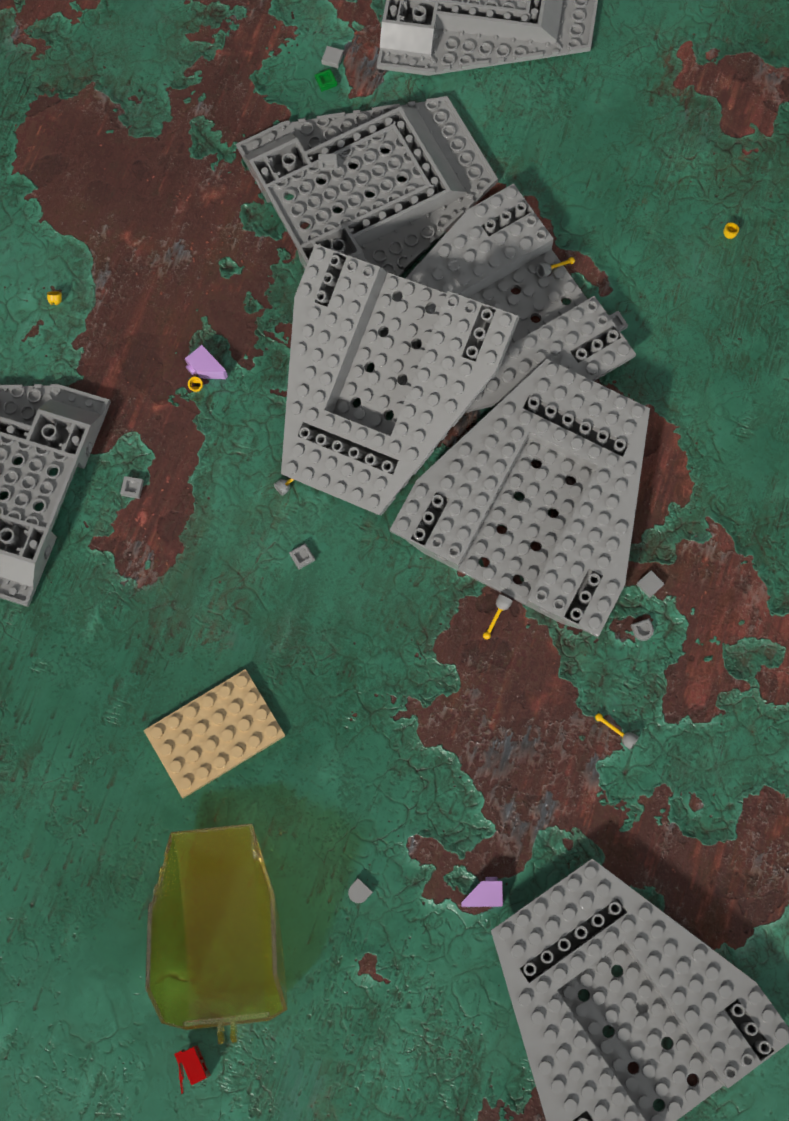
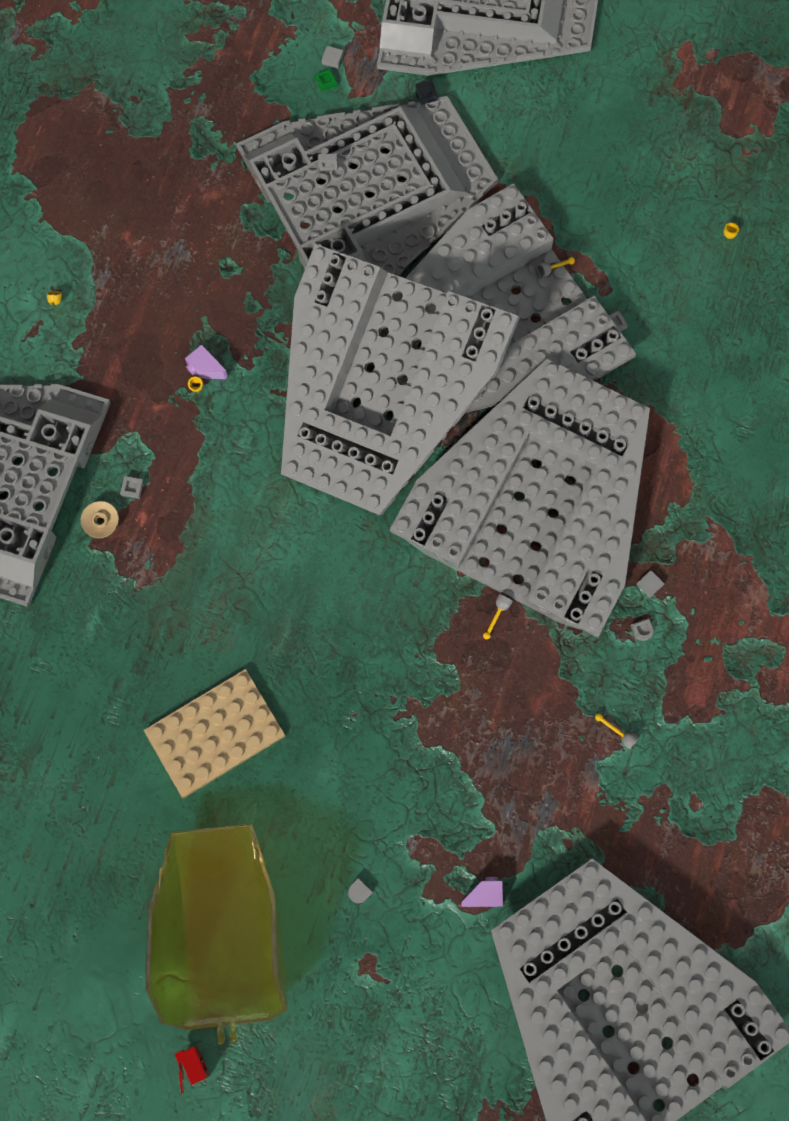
(93, 514): none -> tan dish
(283, 486): light grey hinge -> none
(302, 556): light grey tile -> none
(426, 92): none -> black bracket

